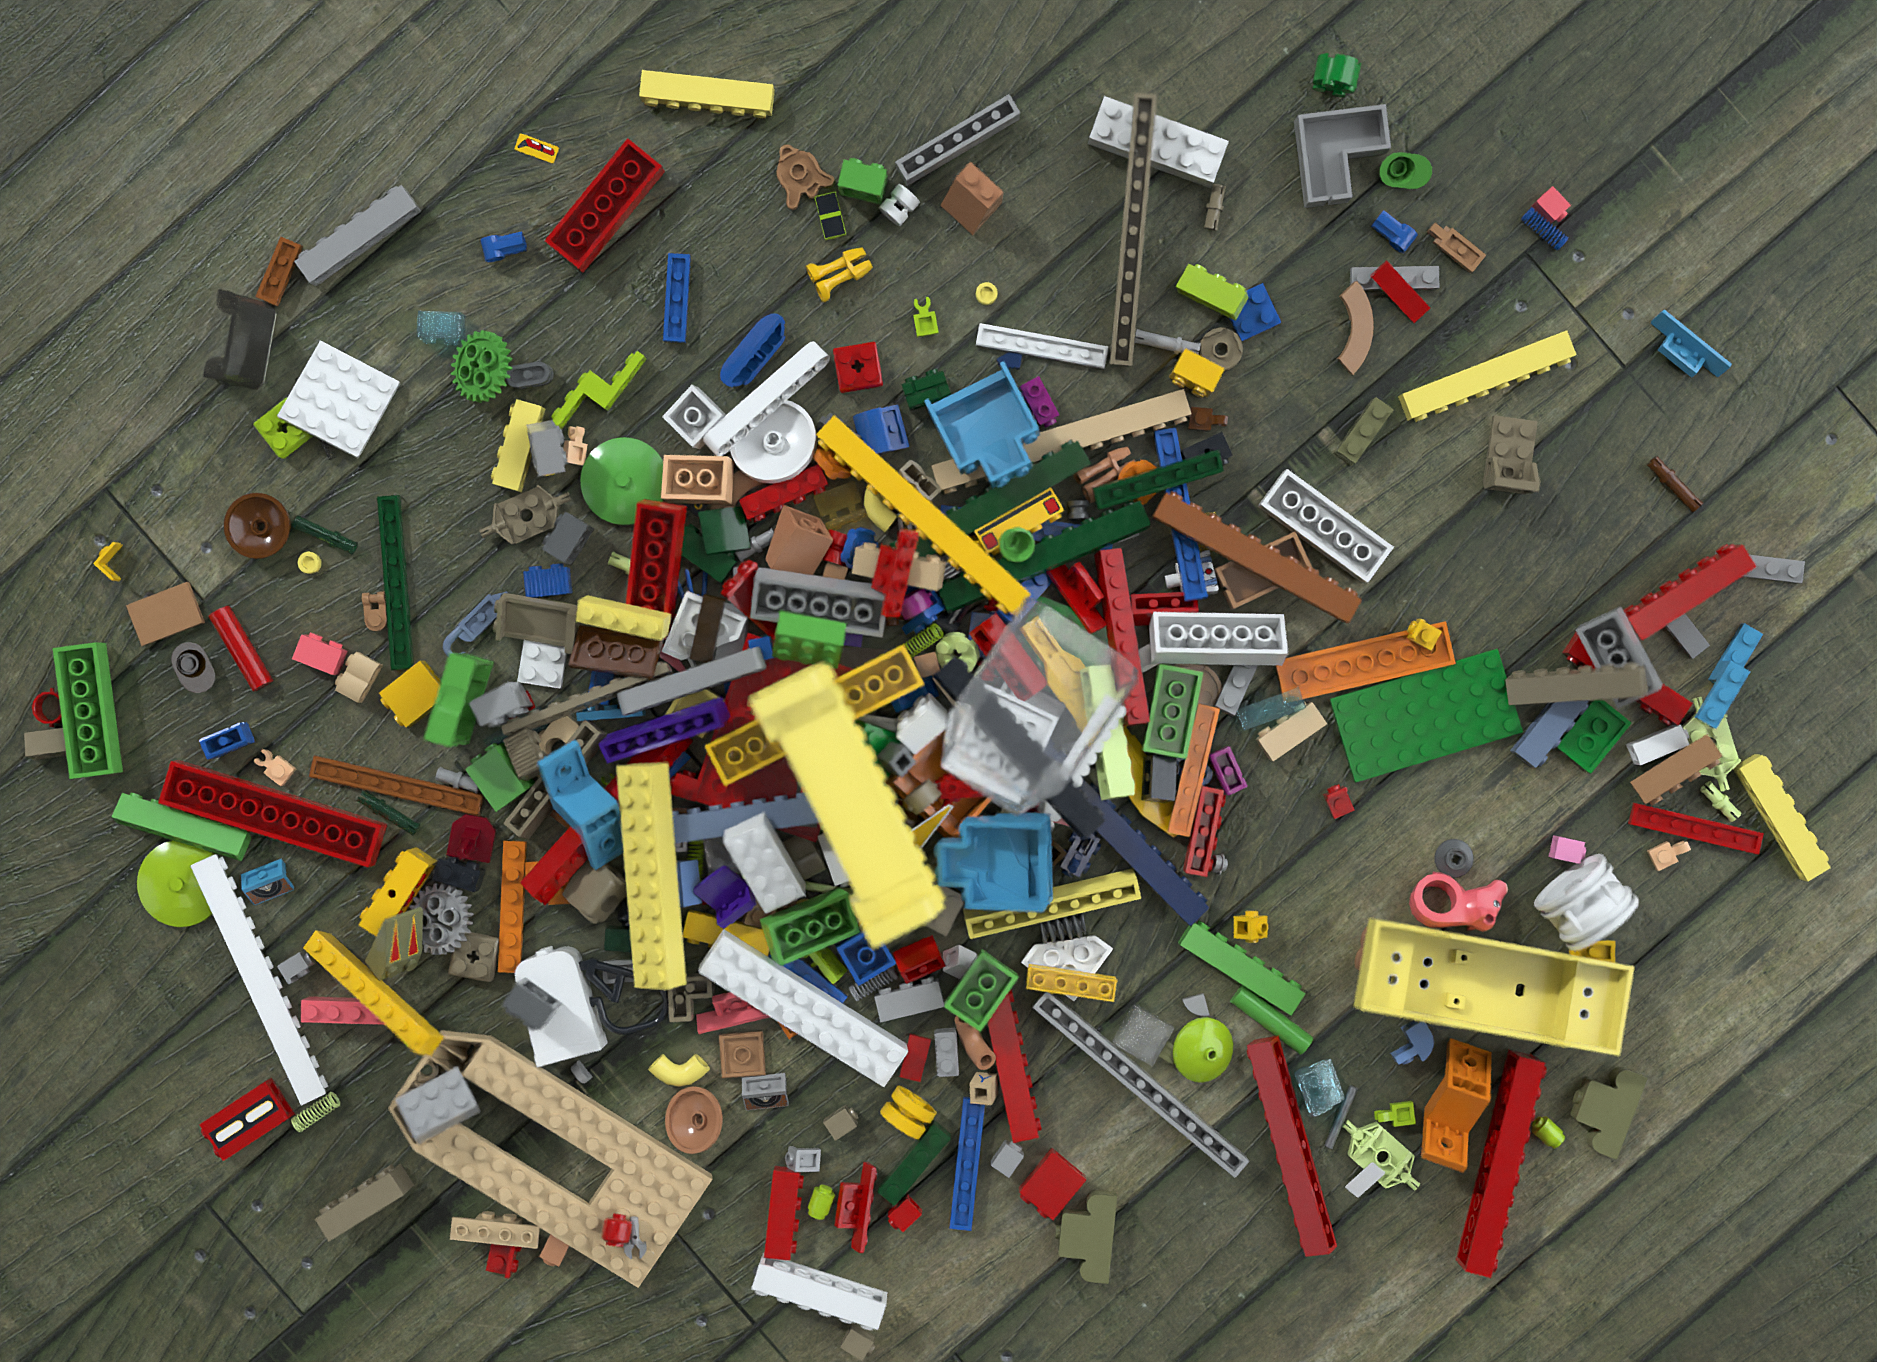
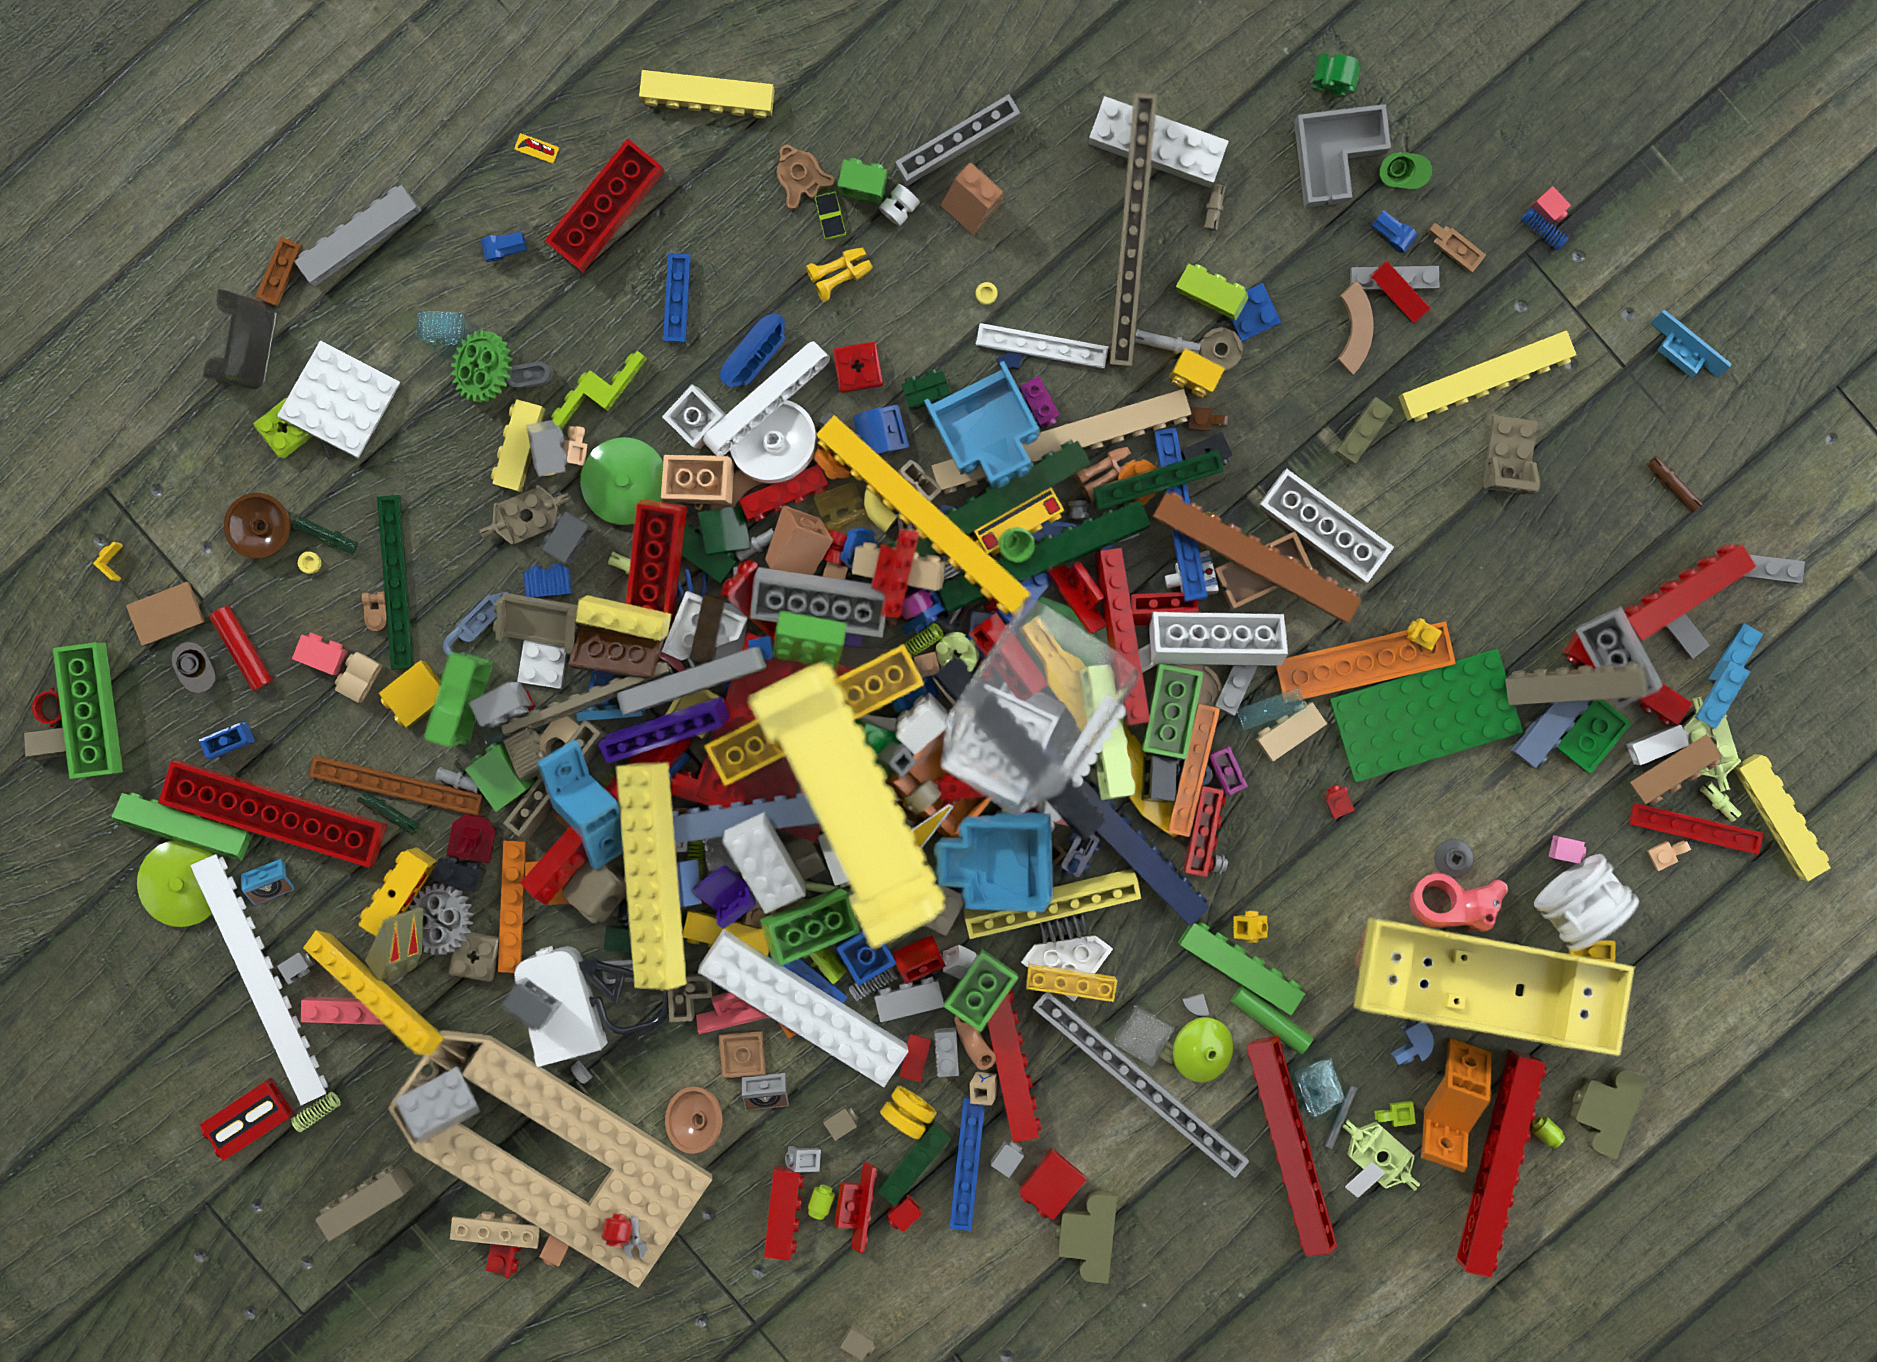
(277, 769): light nougat plate -> none
(677, 1074): light yellow cylinder -> none
(820, 1292): white brick -> none
(925, 321): lime plate -> none

